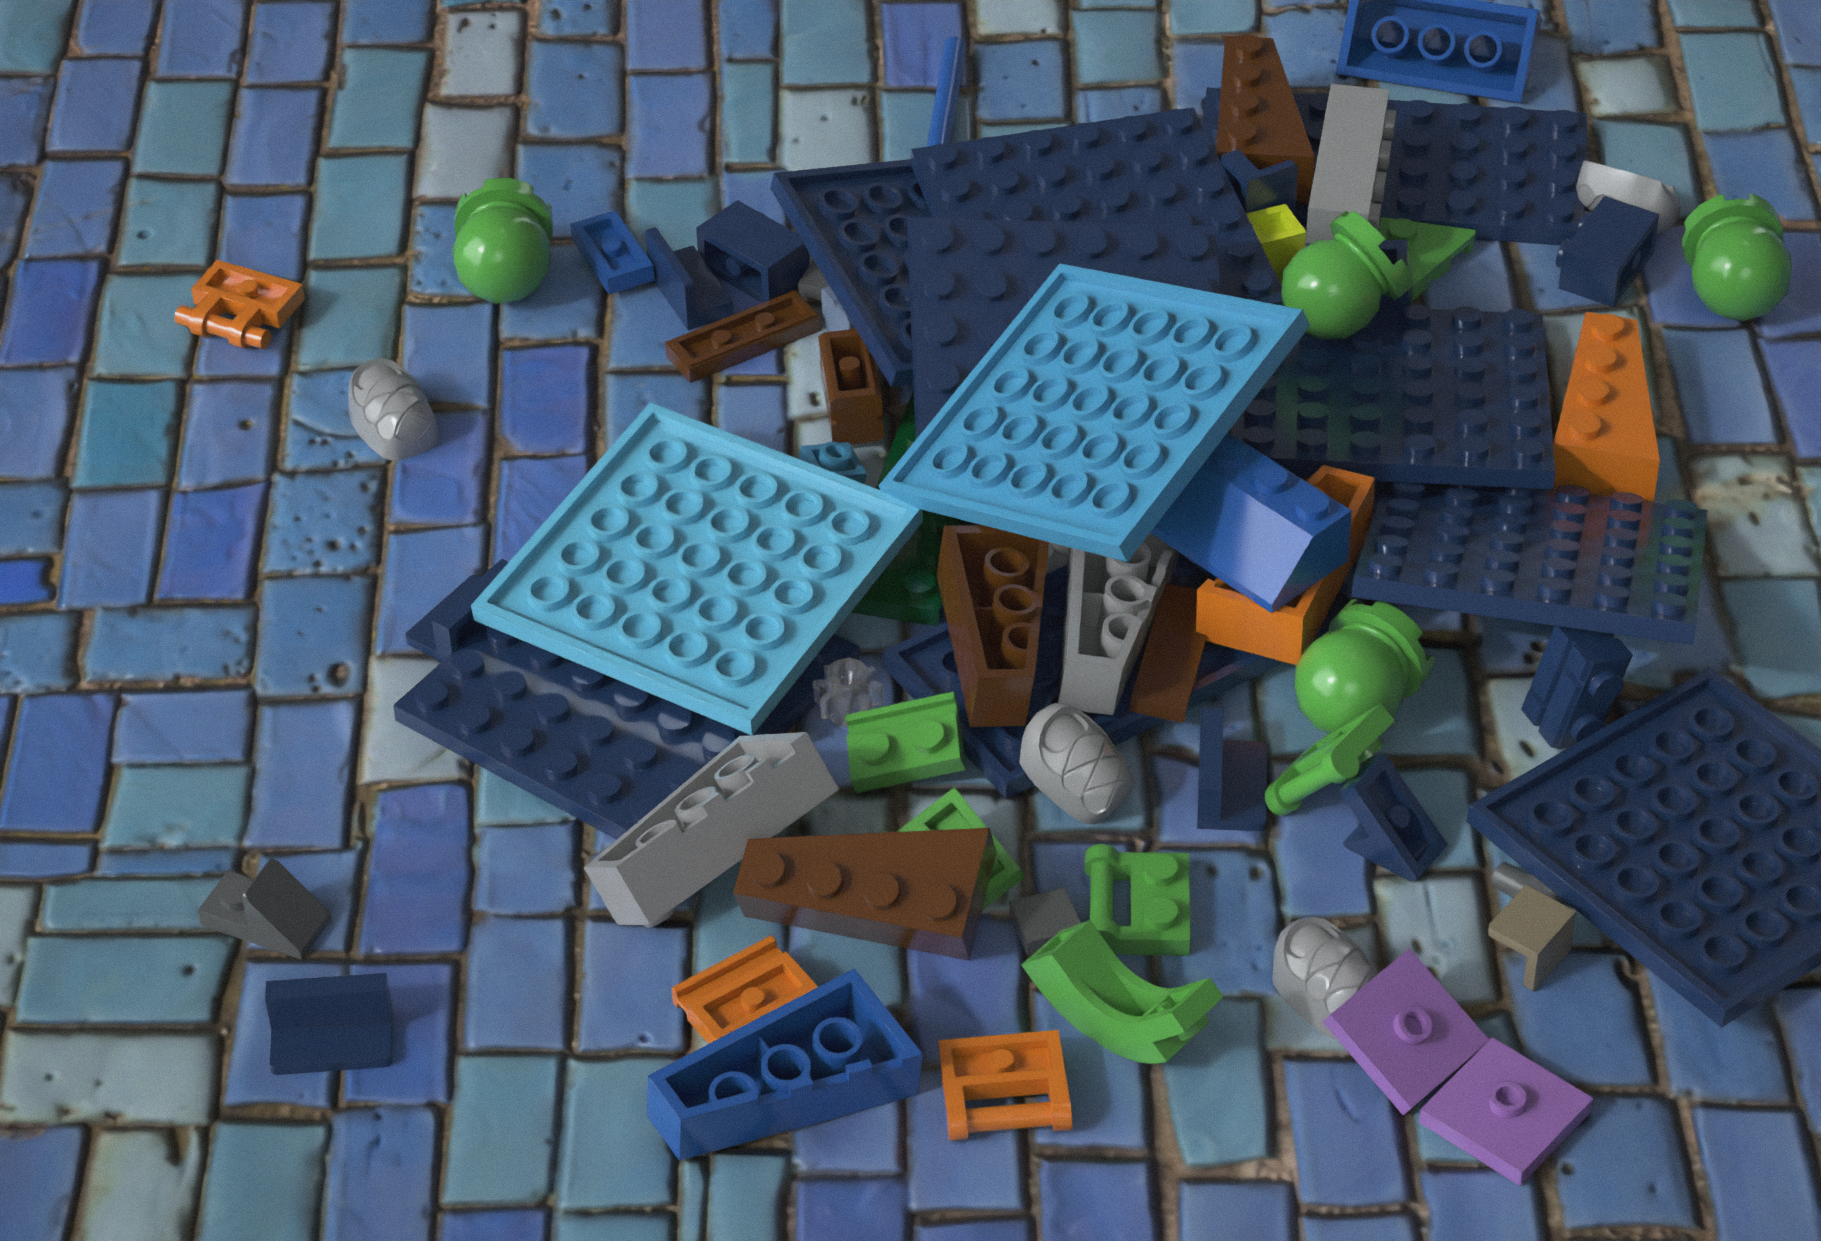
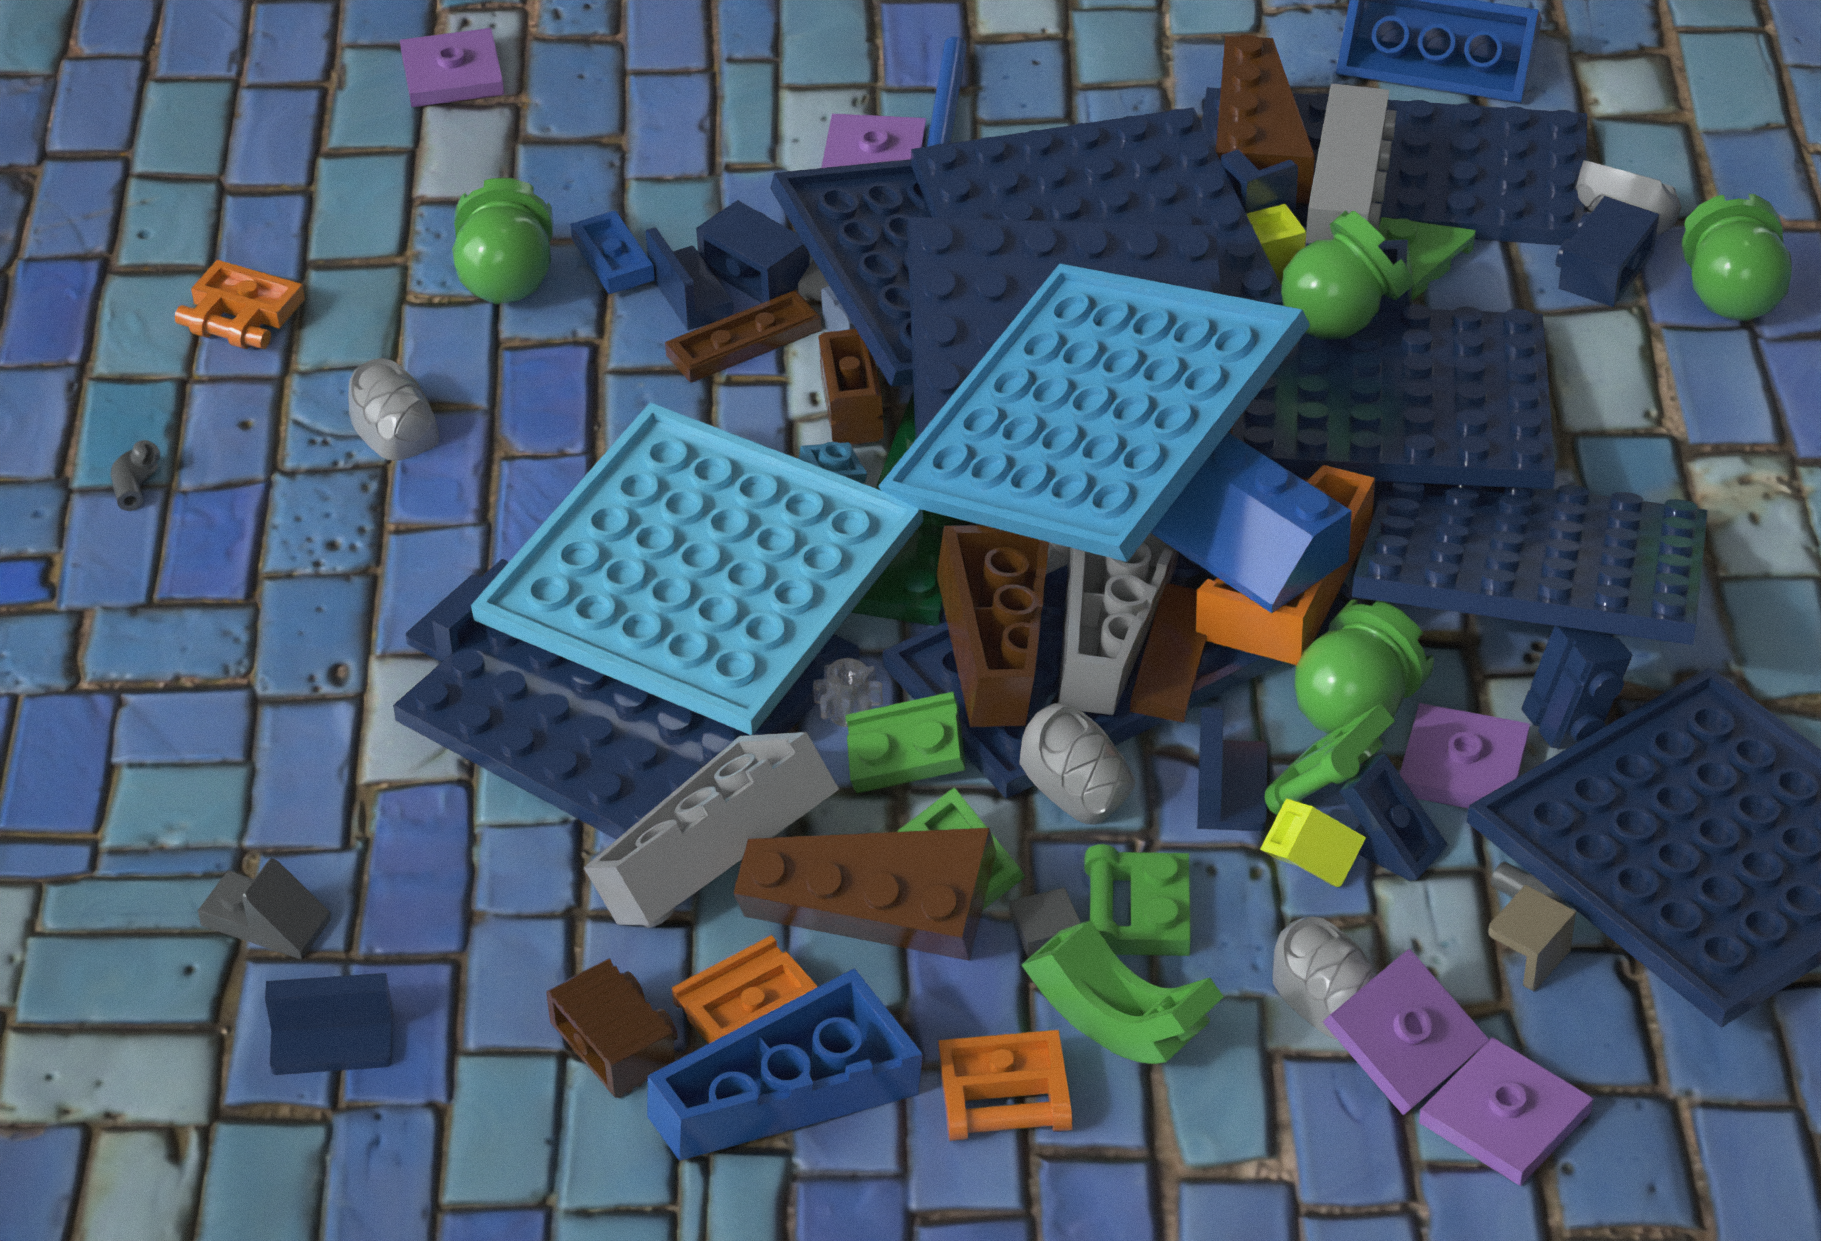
(132, 471): none -> dark grey arm
(451, 67): none -> medium lavender plate
(612, 1026): none -> reddish brown brick
(871, 139): none -> medium lavender plate
(1313, 842): none -> neon yellow panel
(1461, 754): none -> medium lavender plate
(1606, 415): orange wedge -> none

